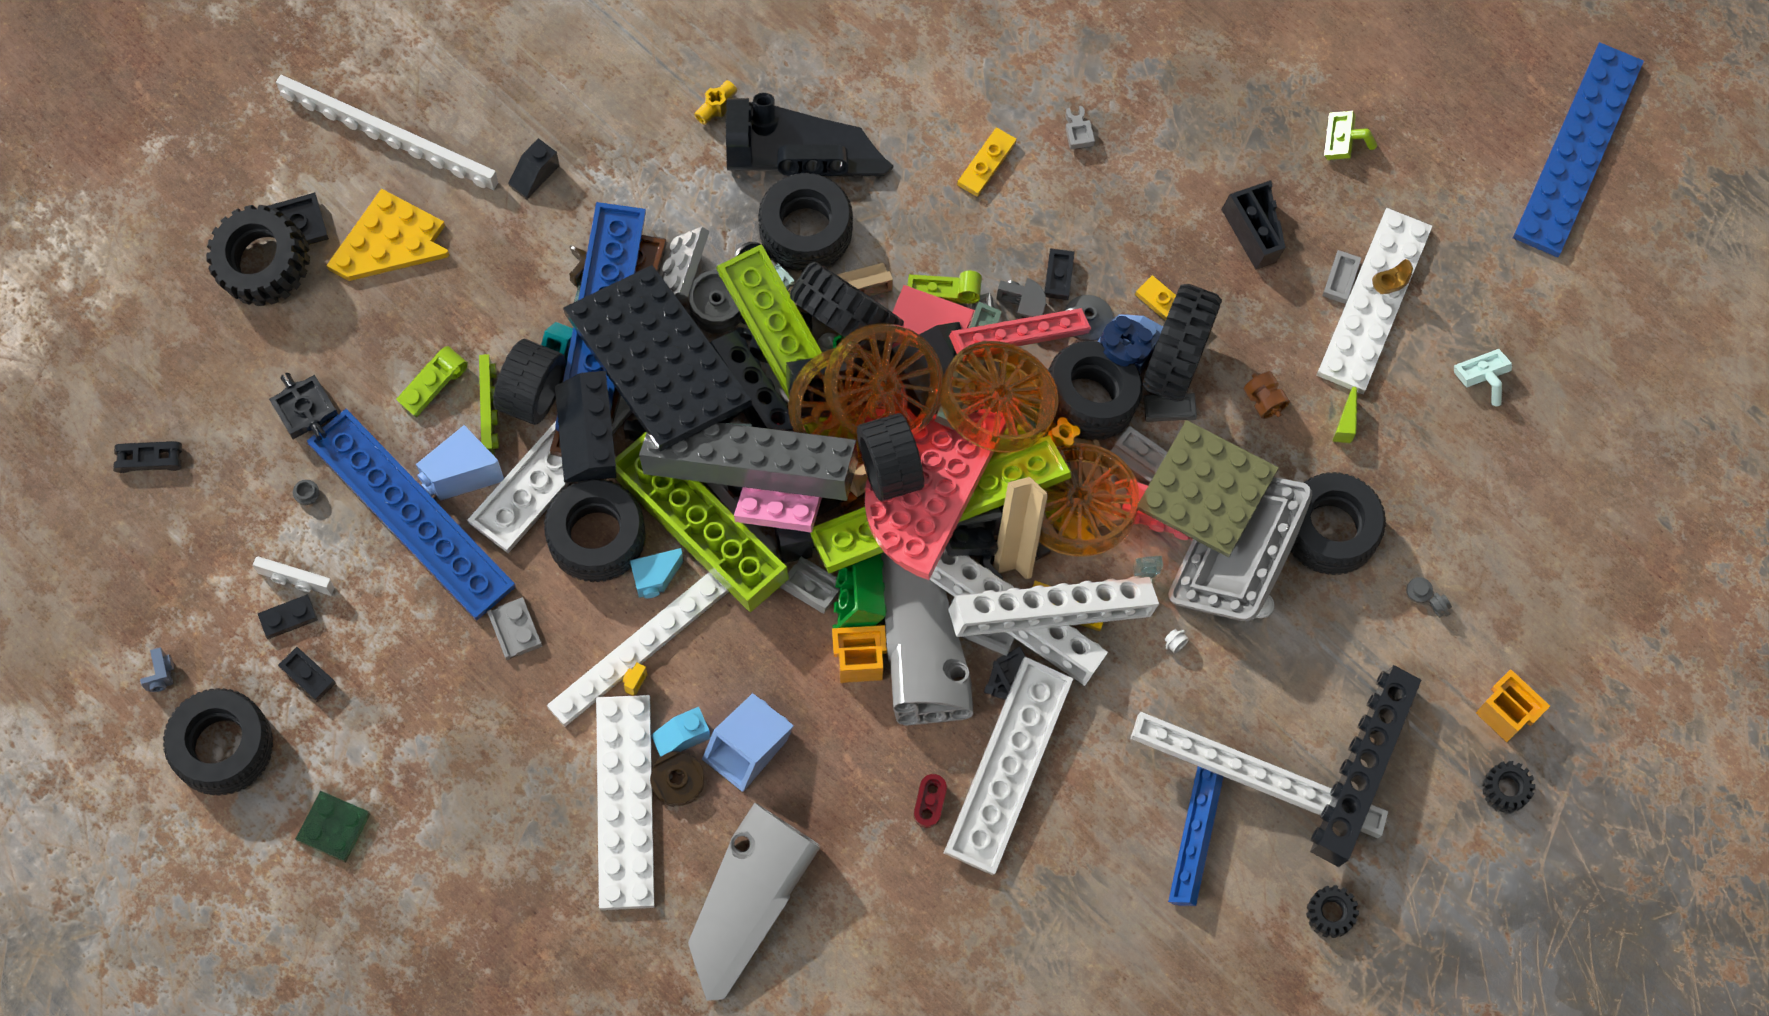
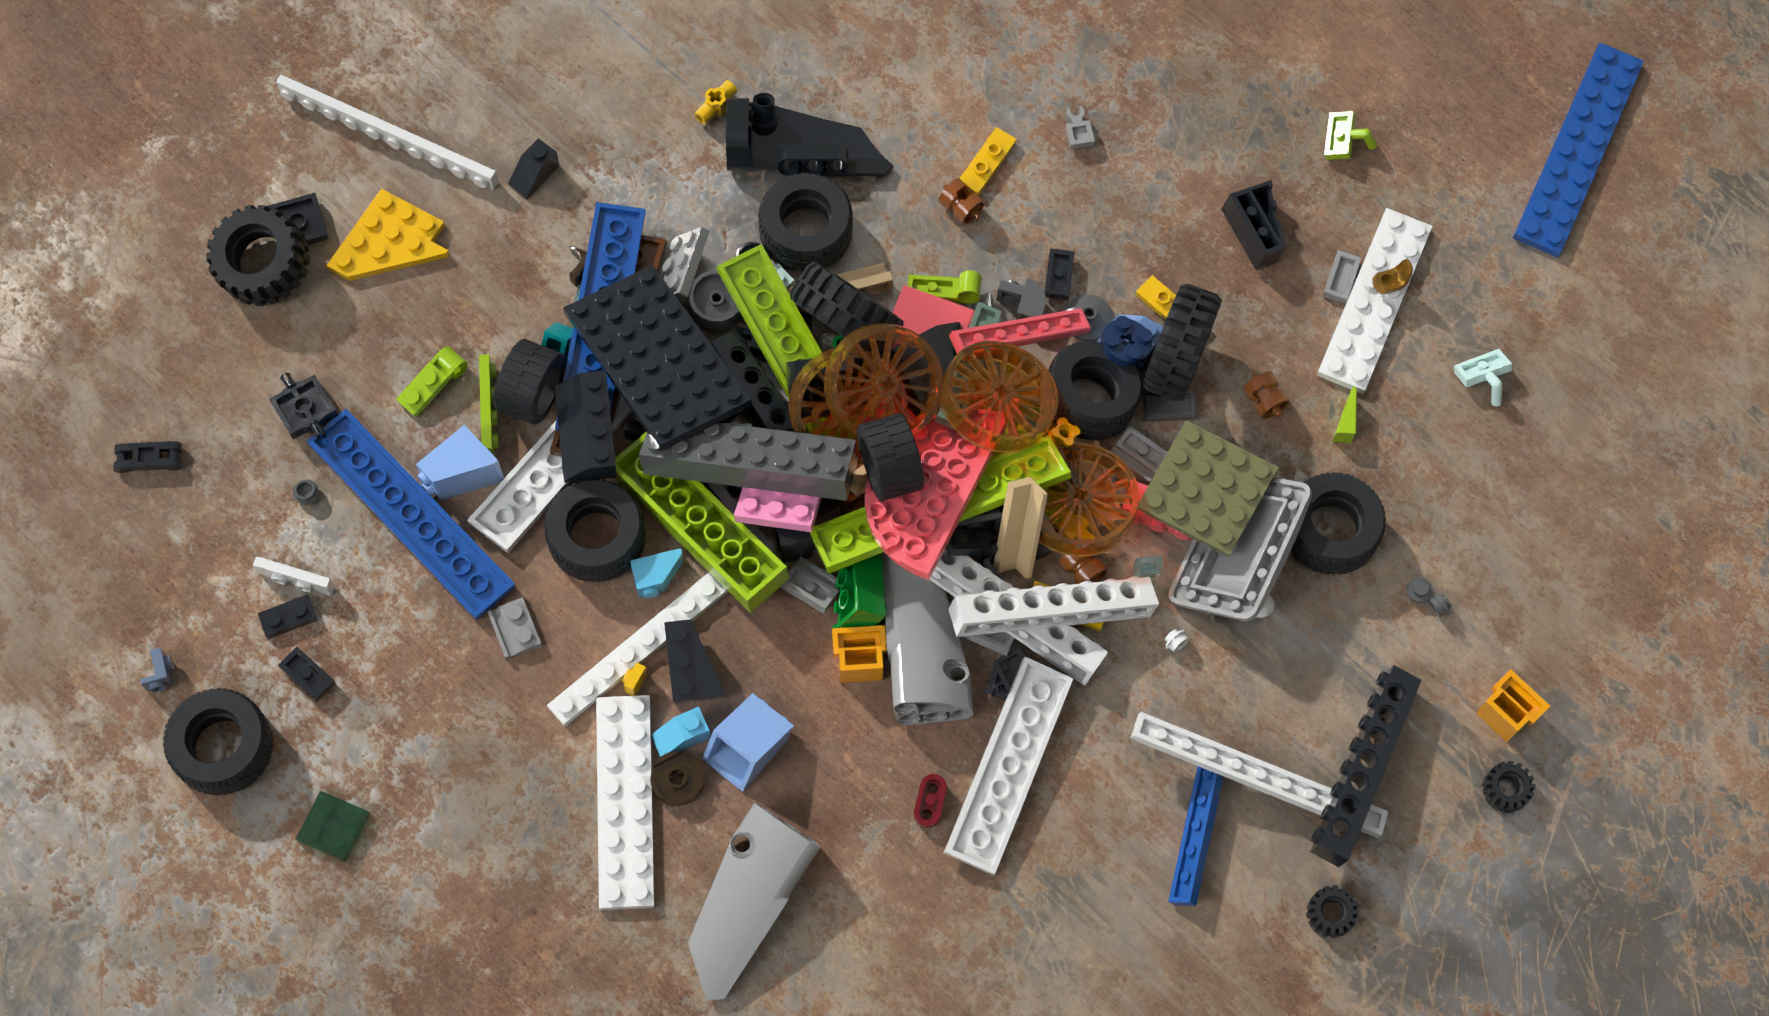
(689, 665): none -> black wedge
(958, 198): none -> dark orange wheel
(1084, 568): none -> dark orange wheel

